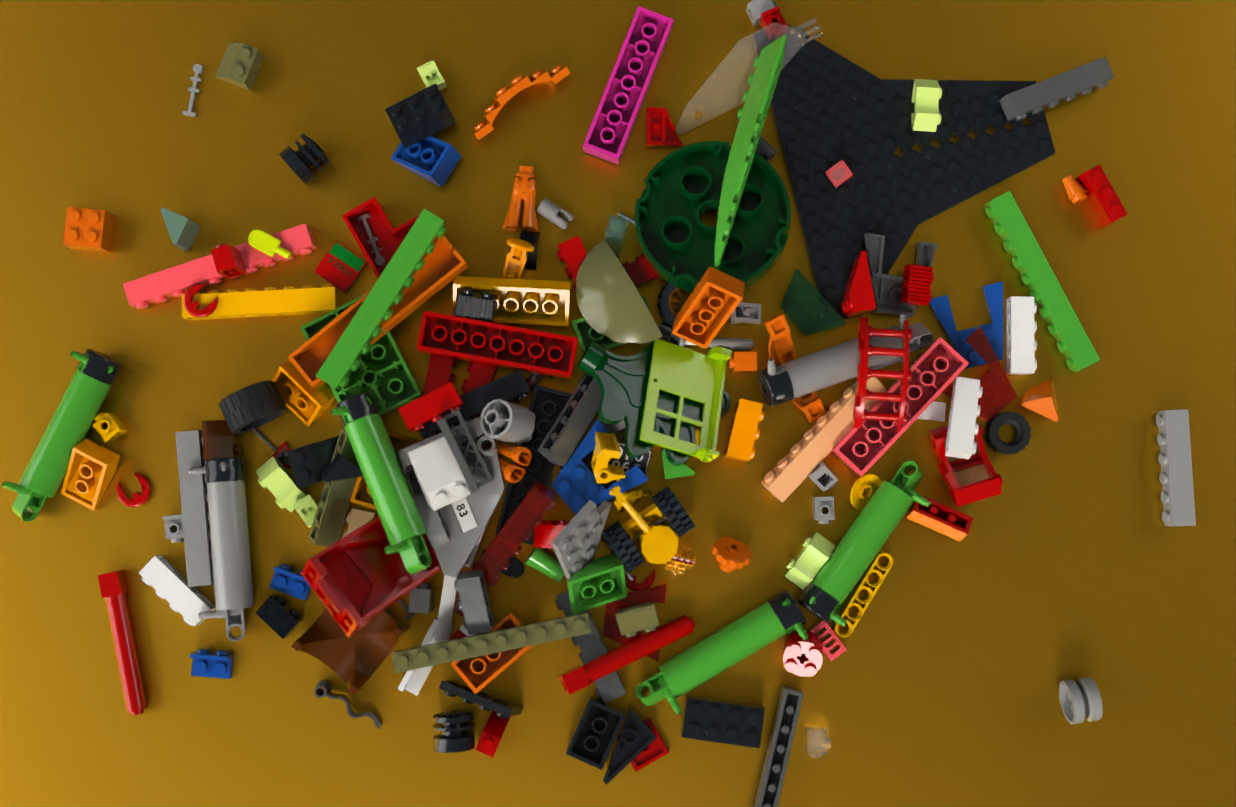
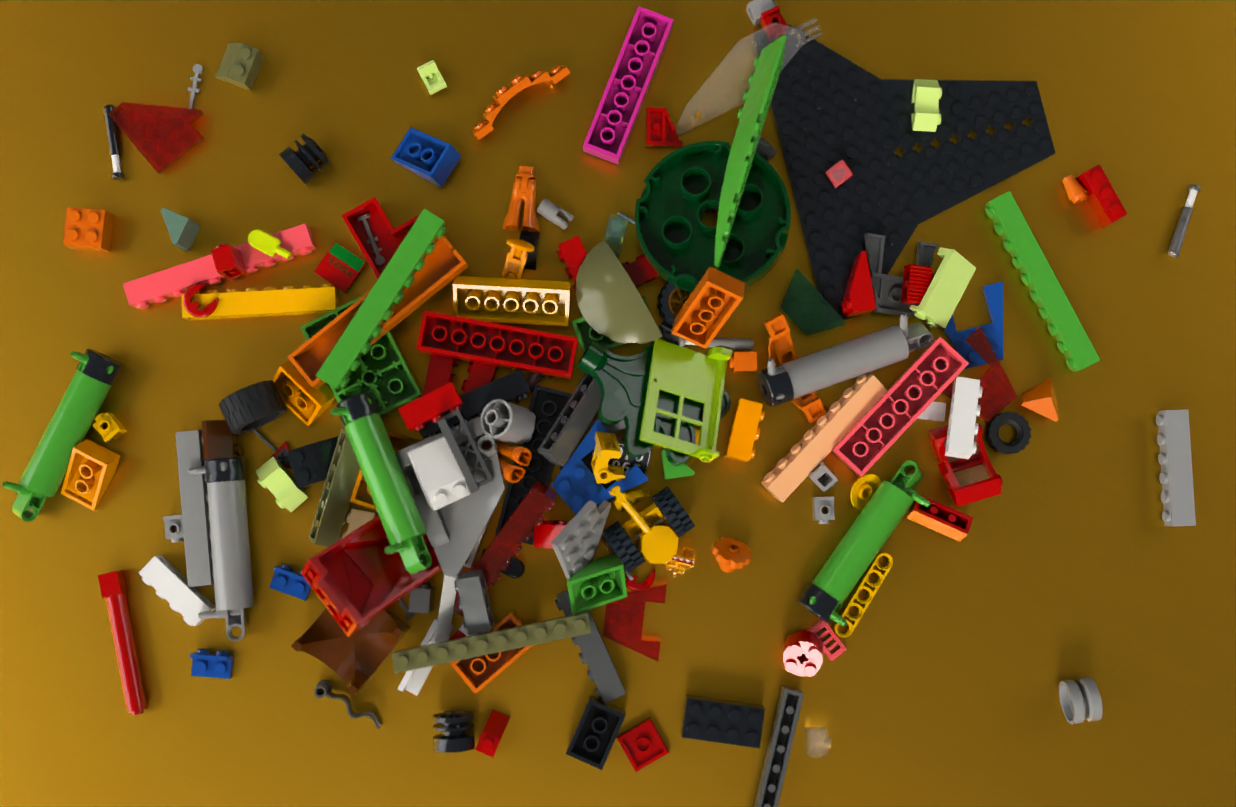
(113, 140): none -> black piece
(138, 499): red head -> none
(158, 131): none -> clear red wing
(279, 615): black brick -> none
(306, 509): yellowish green bracket -> none
(341, 469): black slope -> none
(420, 116): black brick -> none
(464, 514): white sticker -> none
(475, 304): black brick -> none
(481, 698): black wing -> none
(546, 563): bright green plant -> none
(626, 654): red brick -> none
(632, 741): black wing -> none
(637, 618): olive slope -> none
(723, 649): bright green piece -> none
(747, 313): light grey slope -> none
(809, 560): yellowish green brick -> none
(865, 372): red fence -> none
(945, 289): none -> yellowish green panel
(1020, 335): white brick -> none
(1057, 88): dark grey brick -> none
(1182, 225): none -> flat silver piece

